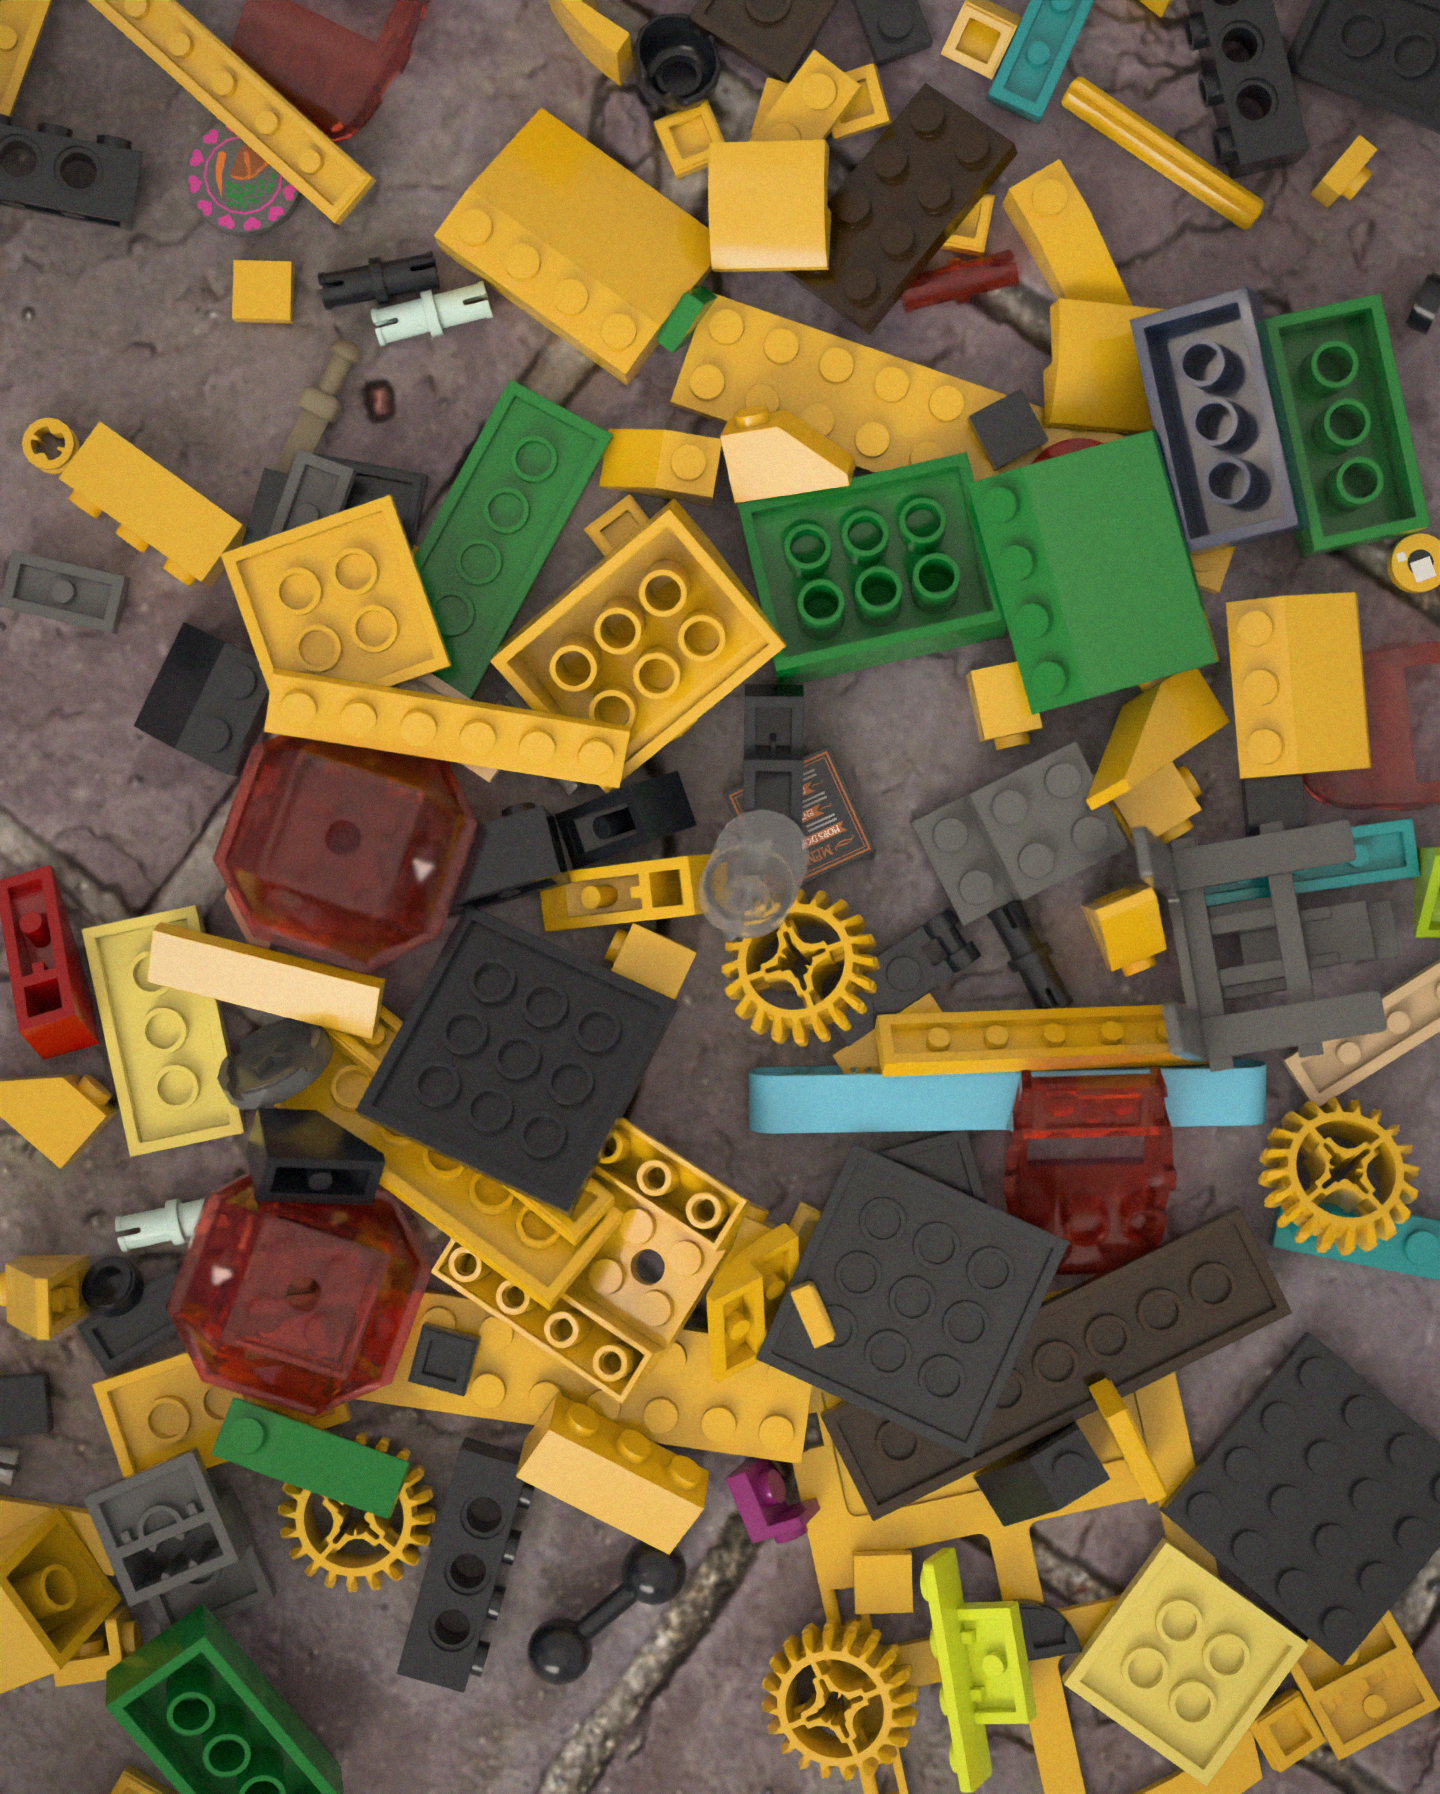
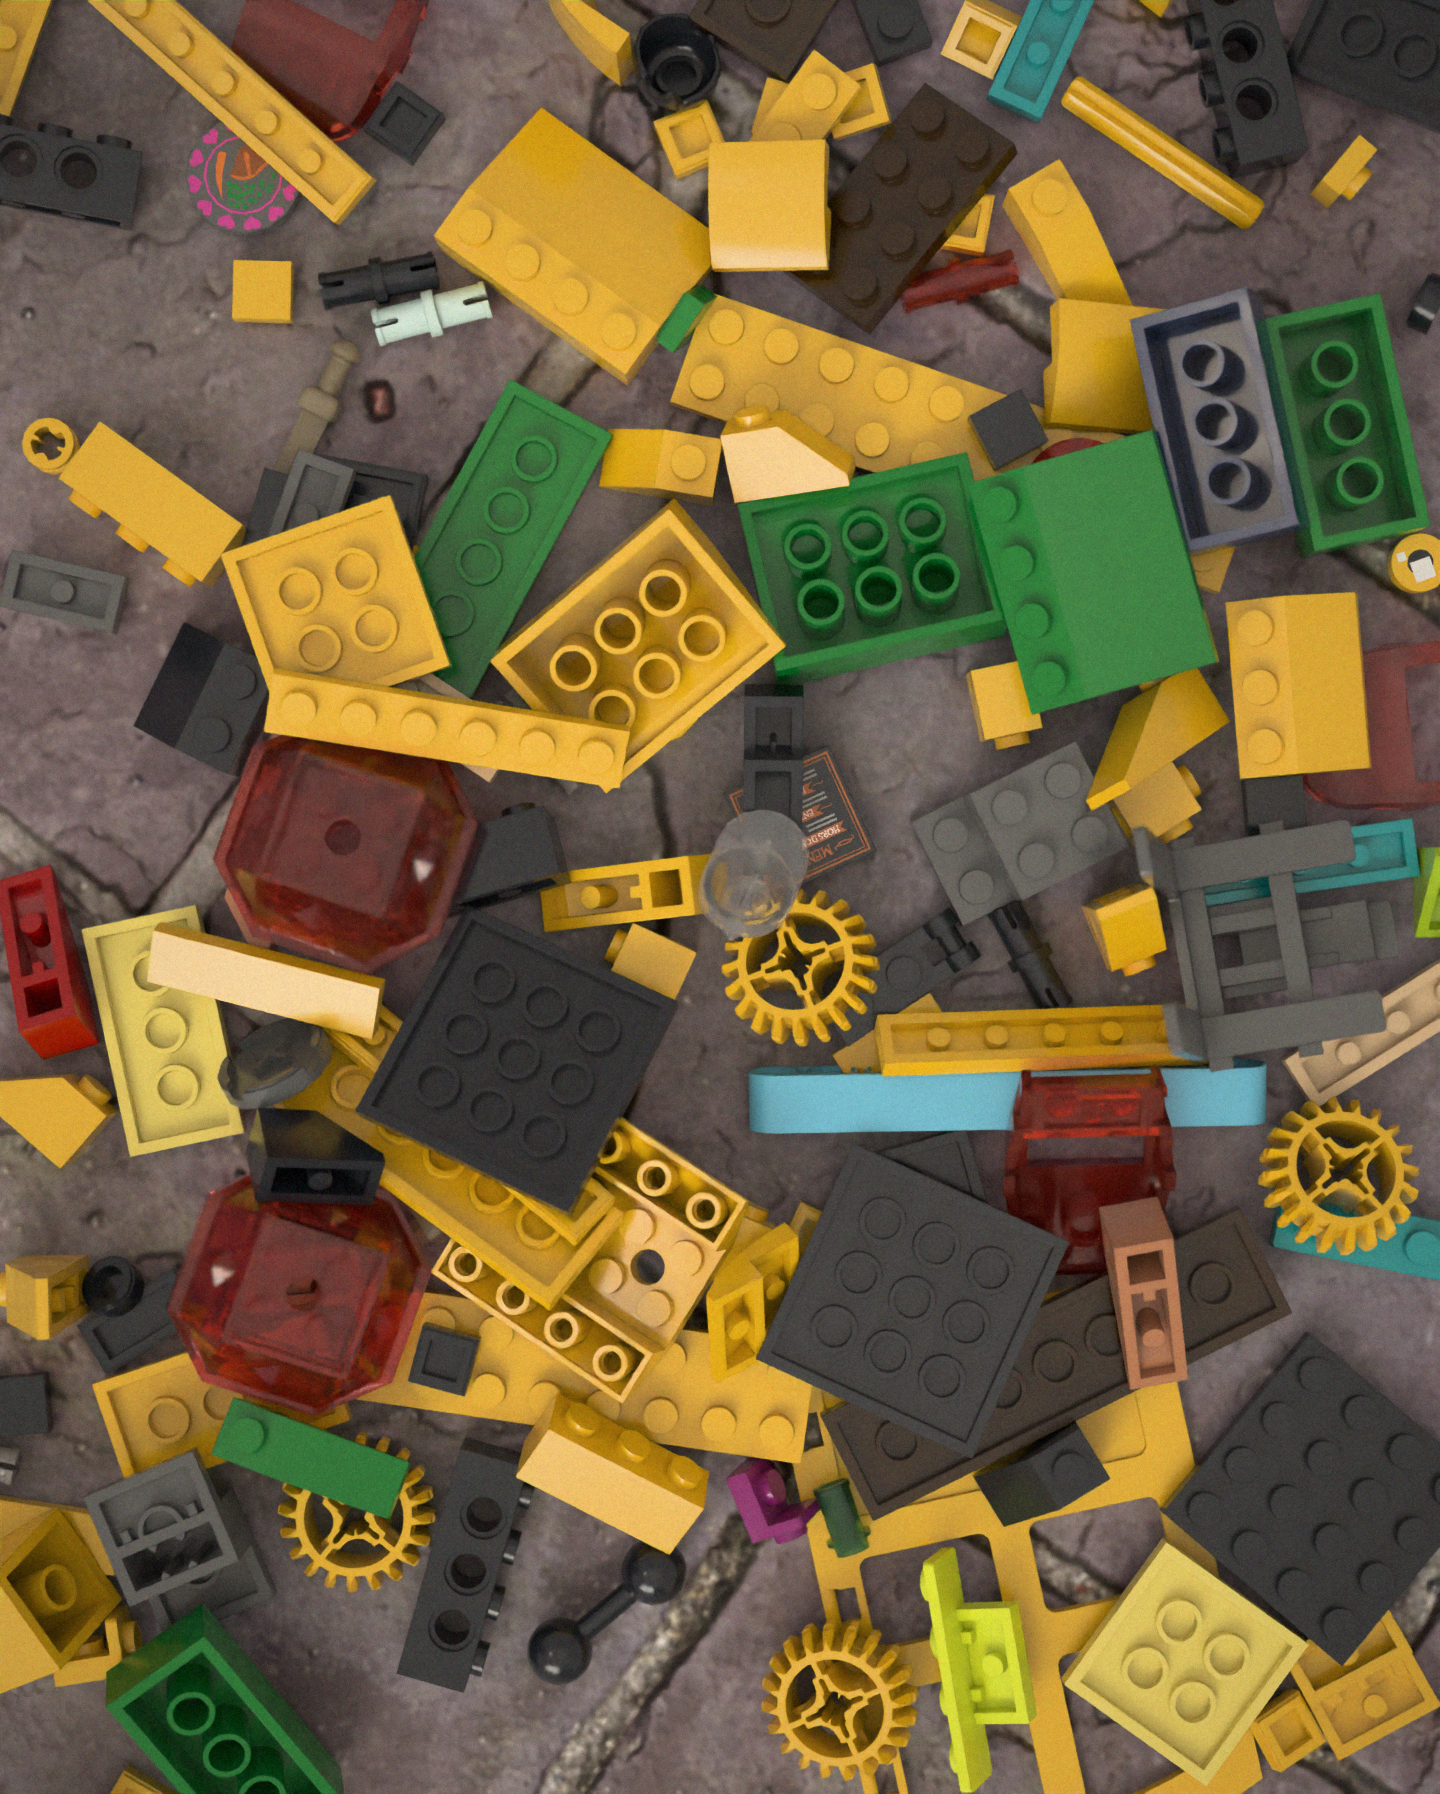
(159, 1225): light aqua pin -> none
(404, 123): none -> black tile
(616, 525): yellow tile -> none
(625, 819): black slope -> none
(813, 1313): yellow tile -> none
(842, 1518): none -> clear green pin
(882, 1582): yellow tile -> none
(1046, 1631): black tile -> none
(1128, 1440): yellow tile -> none
(1145, 1291): none -> nougat slope

